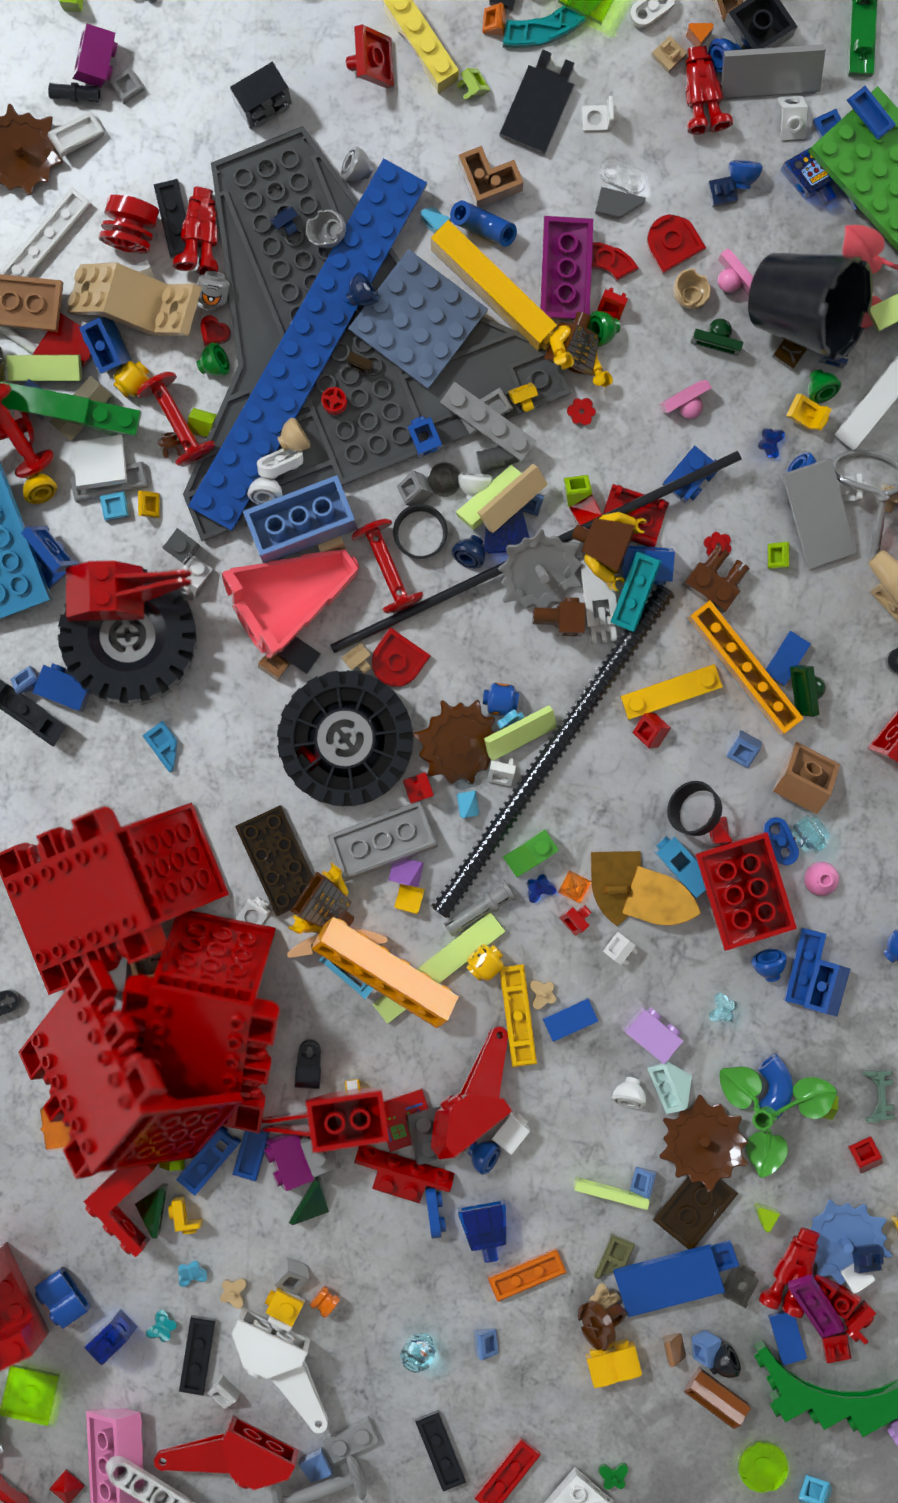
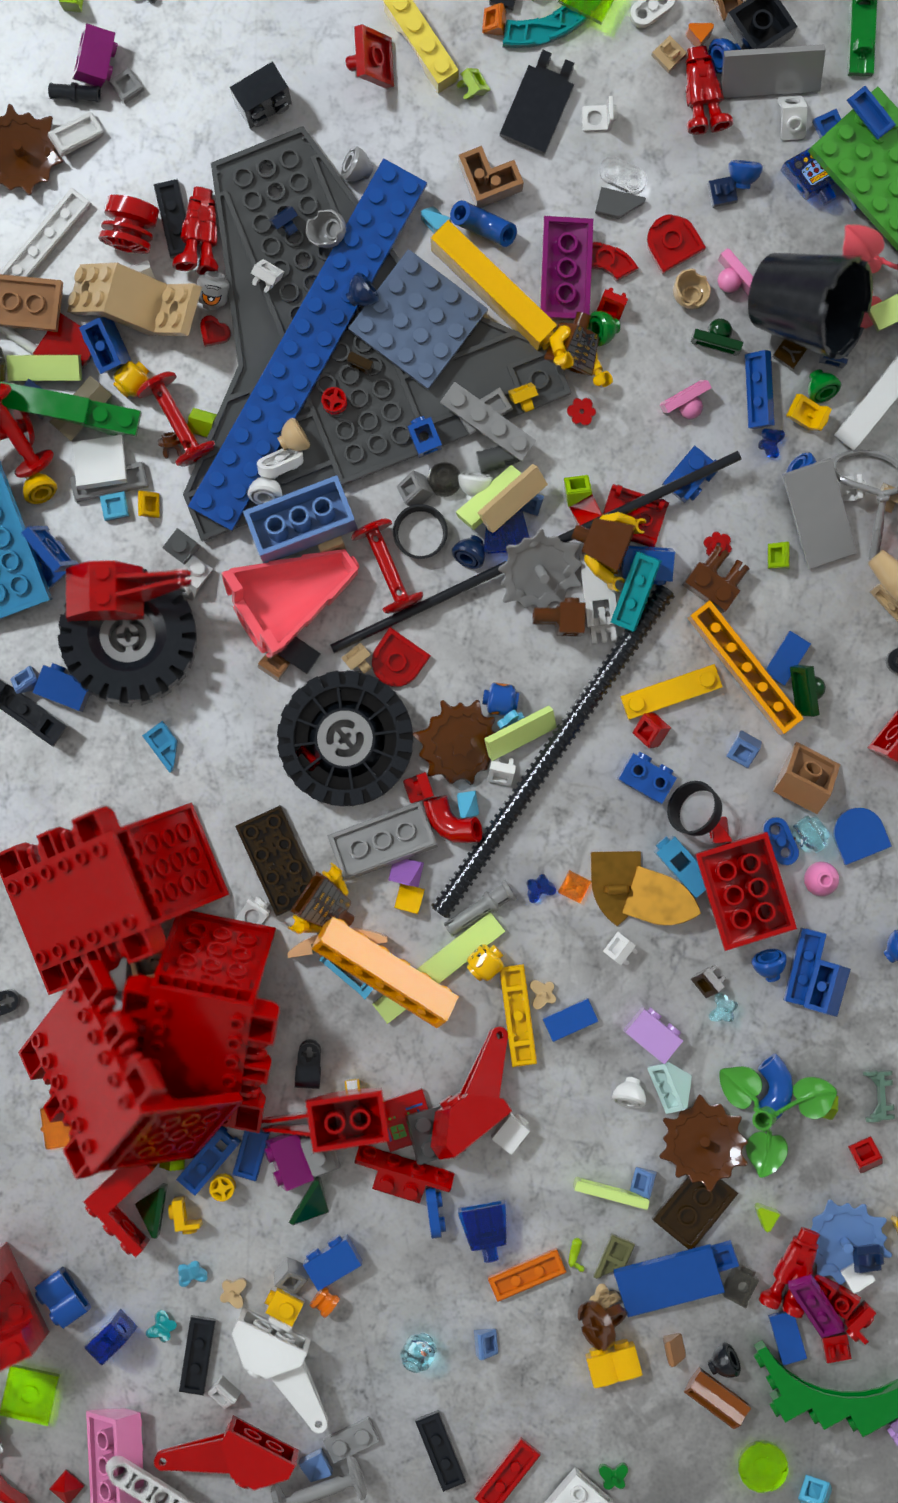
(214, 361): green brick -> none
(218, 1189): none -> yellow wheel
(266, 272): none -> white tile
(332, 1261): none -> blue brick
(450, 826): none -> red cylinder
(484, 1155): blue brick -> none
(530, 853): bright green slope -> none
(574, 1252): none -> lime piece
(575, 919): red tile -> none
(646, 777): none -> blue brick
(705, 1348): medium blue slope -> none
(708, 982): none -> dark brown tile
(759, 389): none -> blue plate
(859, 834): none -> blue tile

